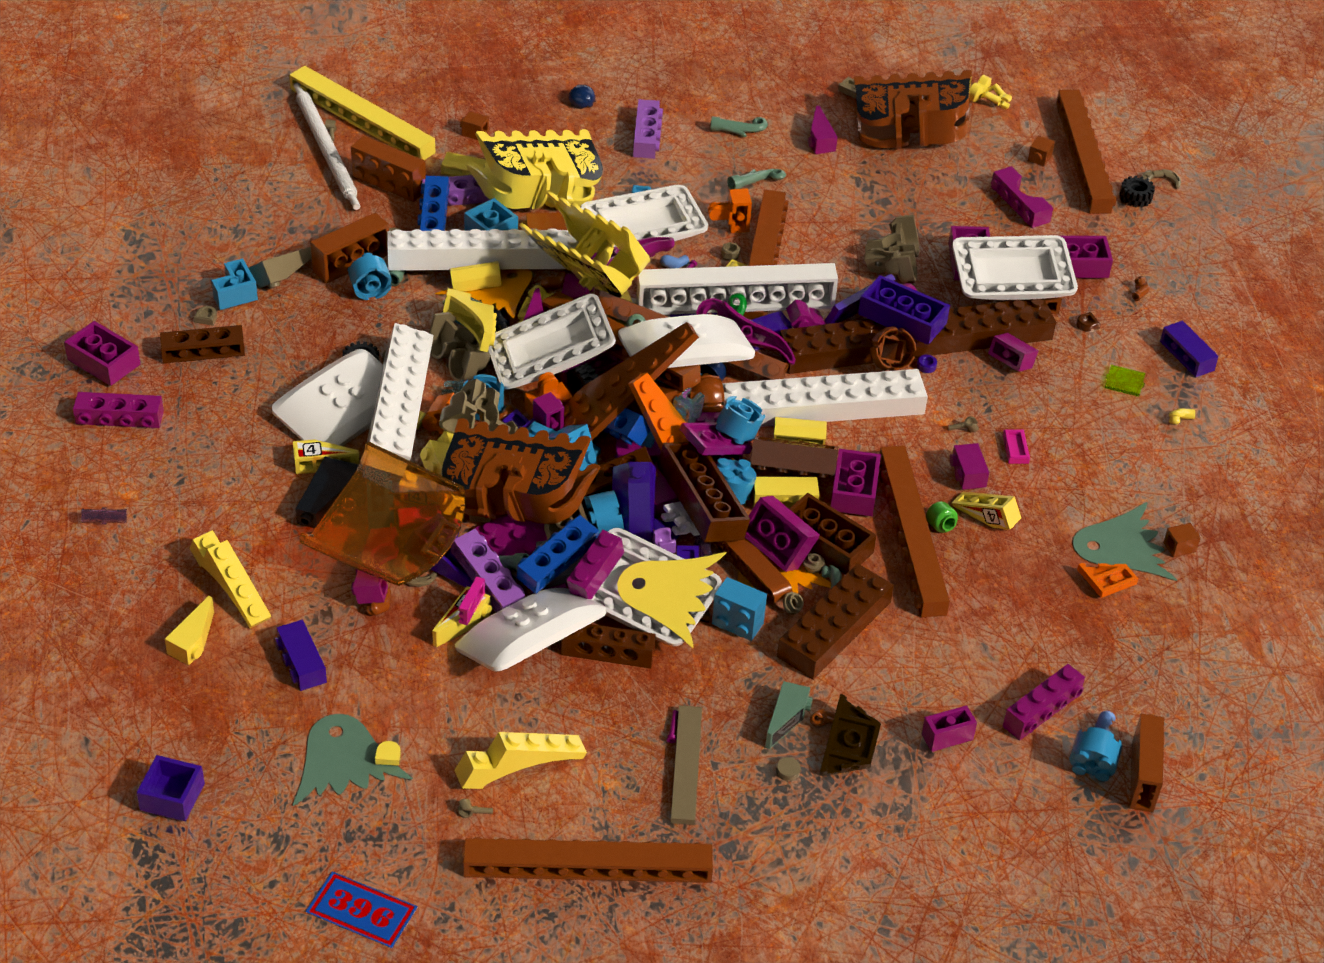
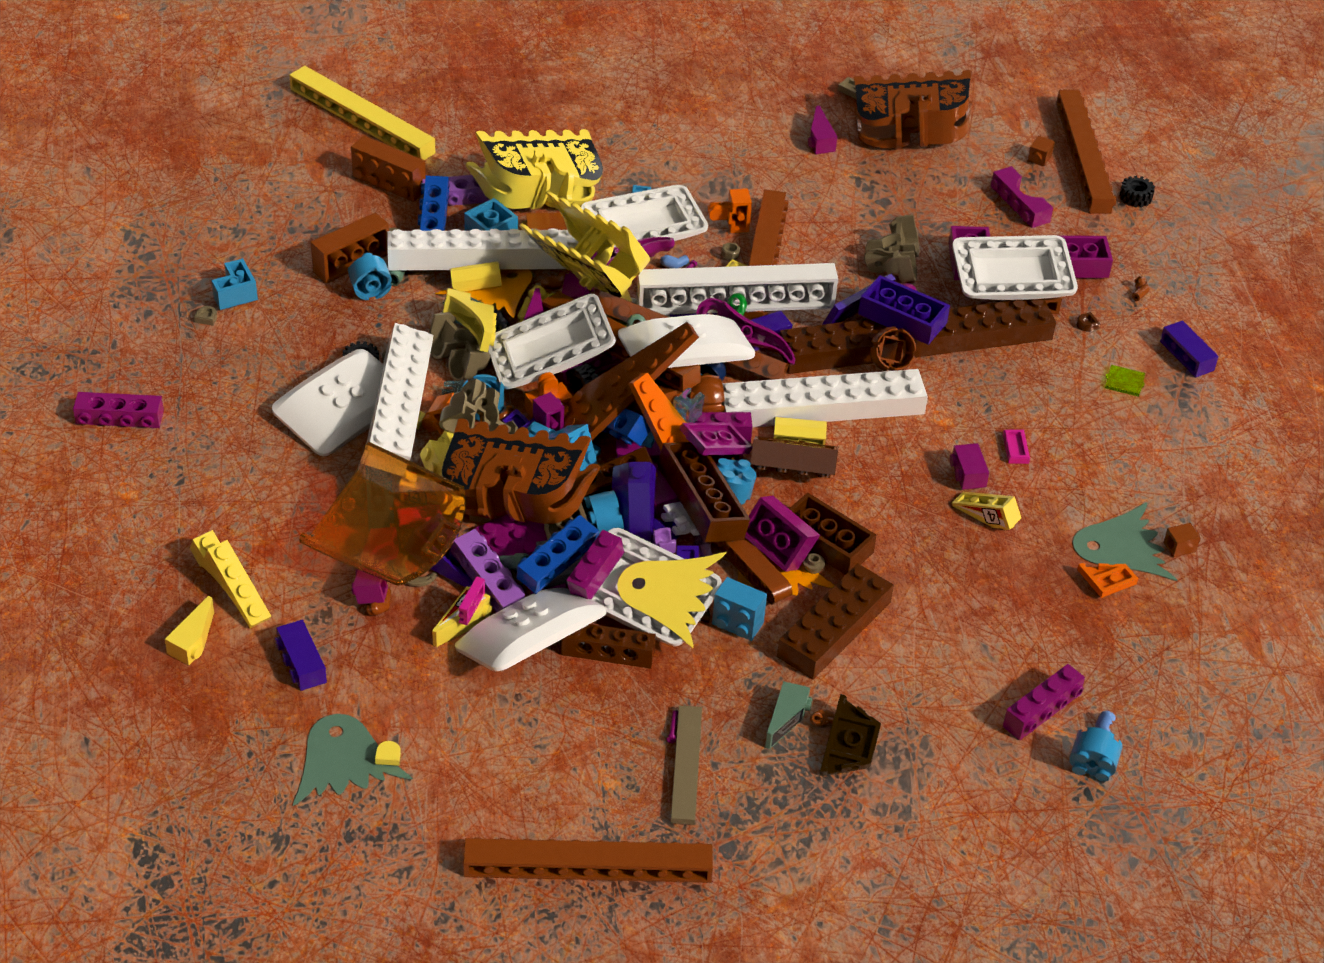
(102, 353): magenta brick -> none
(104, 515): pin -> none
(170, 788): dark purple piece -> none
(202, 344): reddish brown brick -> none
(279, 268): dark tan wedge -> none
(311, 453): light yellow slope -> none
(323, 490): black slope -> none
(327, 146): white hose -> none
(330, 125): dark tan hand -> none
(361, 909): sticker -> none
(455, 164): light yellow piece -> none
(467, 810): dark tan hand -> none
(472, 123): dark orange brick -> none
(515, 752): light yellow arch -> none
(581, 96): dark blue hair -> none
(647, 129): medium lavender brick -> none
(738, 182): sand green plant -> none
(740, 419): dark azure brick -> none
(758, 124): sand green plant -> none
(785, 489): light yellow brick -> none
(788, 769): dark tan tile -> none
(792, 602): dark tan plate -> none
(803, 316): magenta brick -> none
(833, 573): sand green arm -> none
(855, 482): magenta brick -> none
(913, 532): dark orange brick -> none
(927, 363): dark purple tile -> none
(942, 517): bright green head -> none
(949, 728): magenta brick -> none
(970, 423): dark tan hand -> none
(982, 90): light yellow piece -> none
(1013, 352): magenta brick -> none
(1147, 763): dark orange brick -> none
(1164, 172): dark tan piece -> none
(1181, 413): light yellow arm -> none

